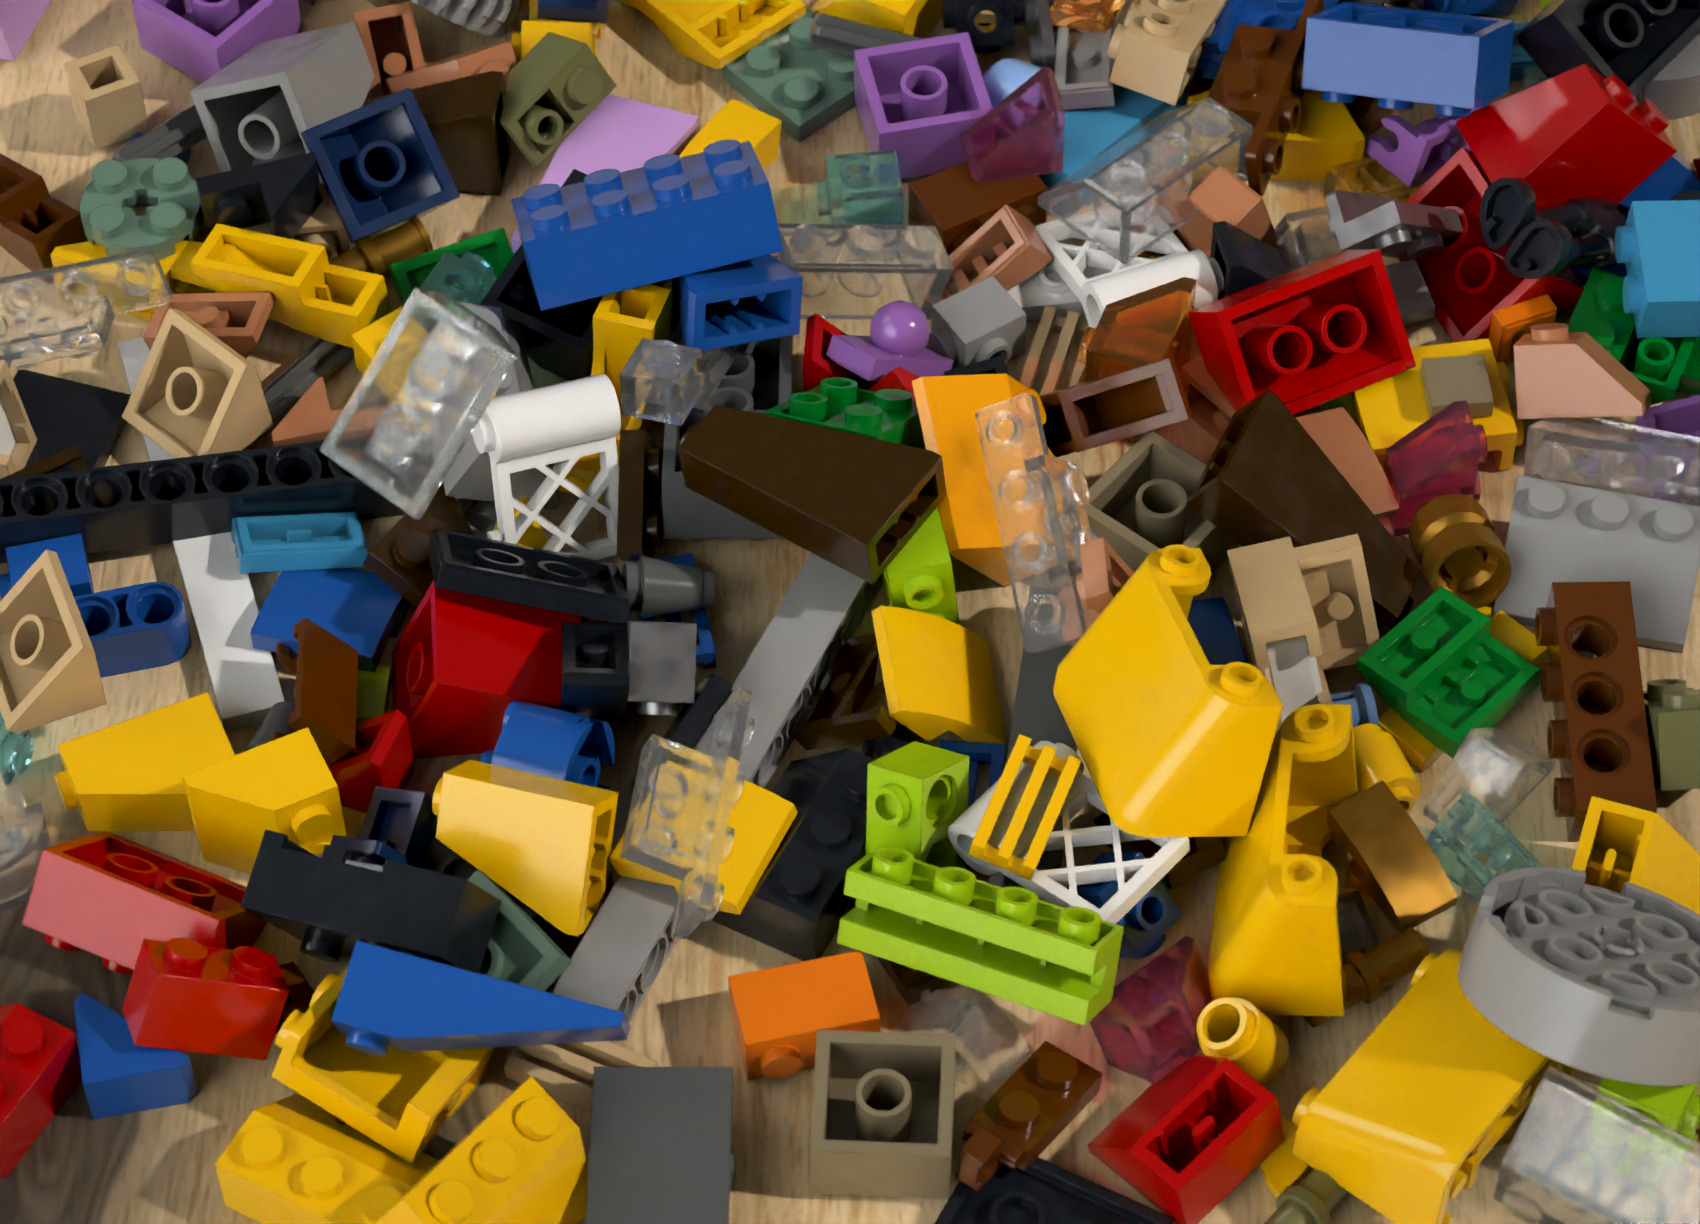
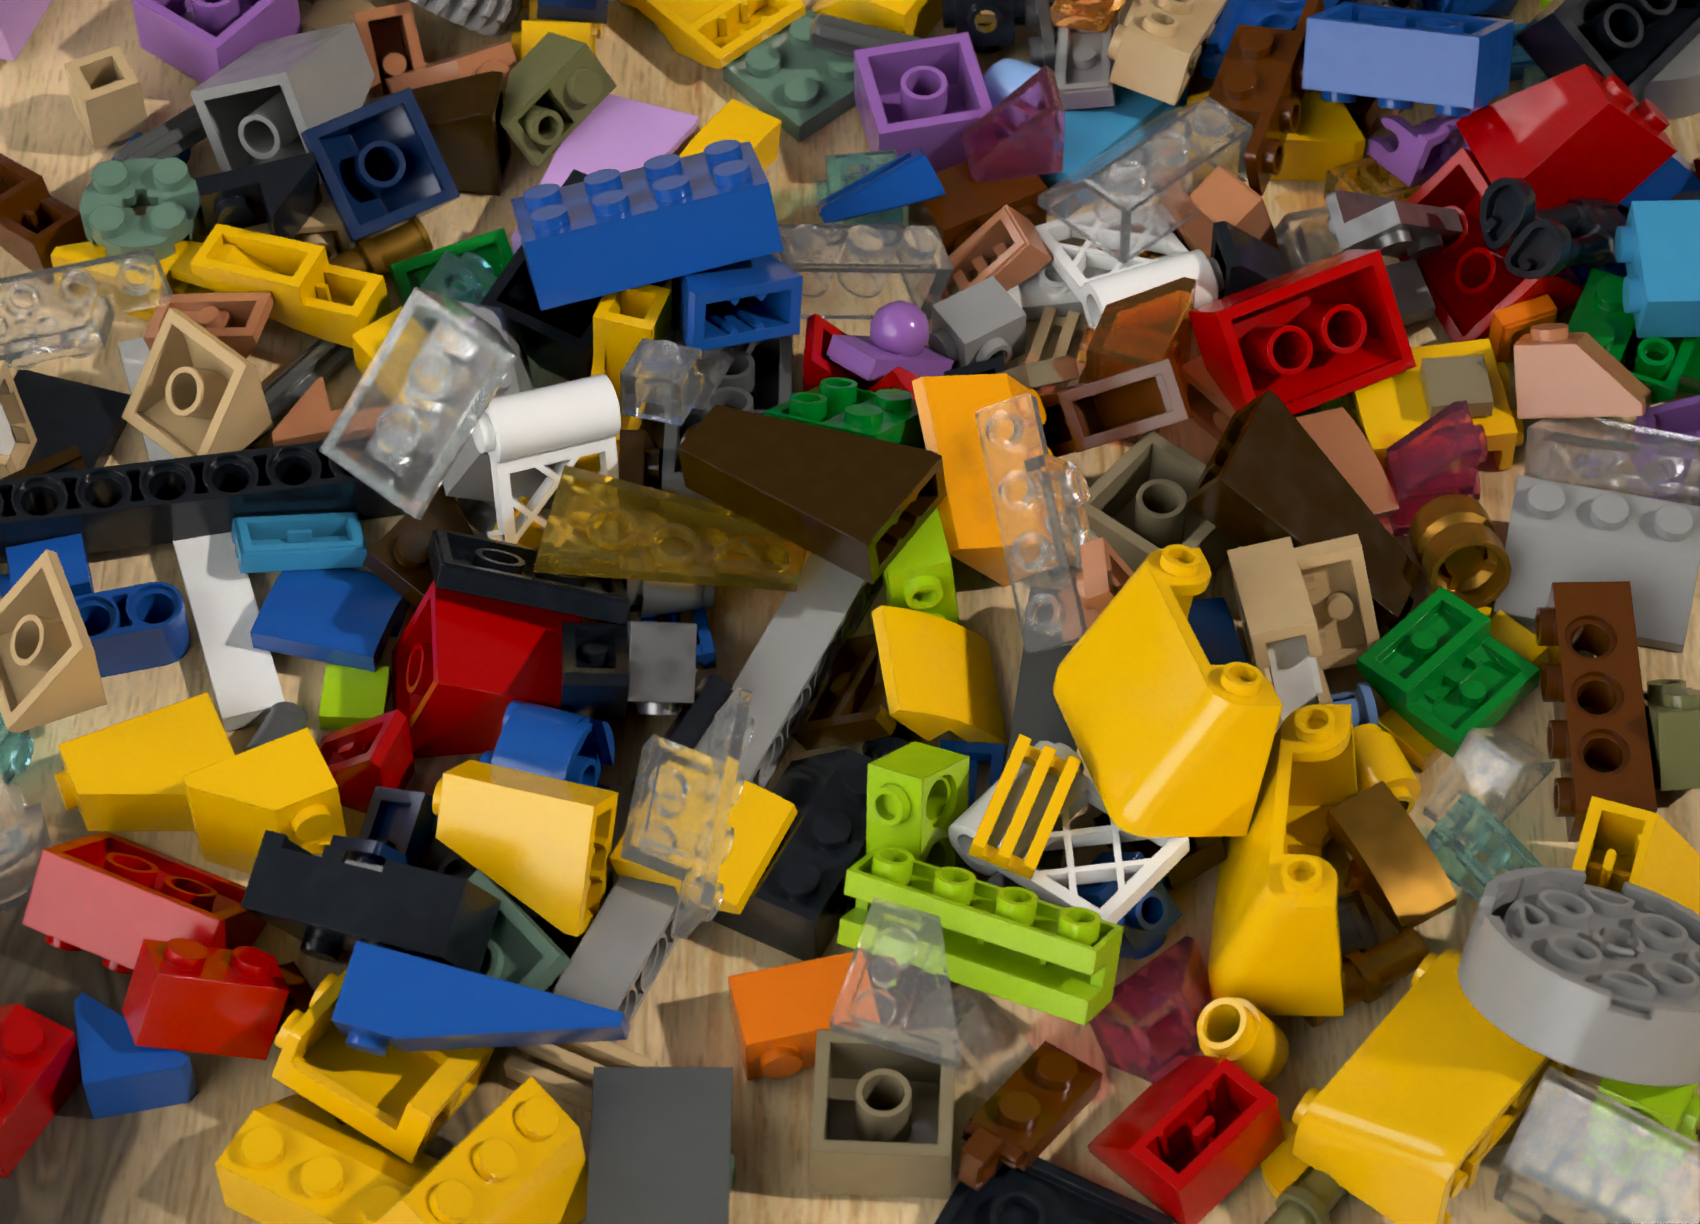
(323, 689): reddish brown hinge -> none
(654, 535): none -> clear yellow wing
(891, 186): none -> blue slope
(900, 986): none -> clear wing
(1045, 373): none -> dark tan tile

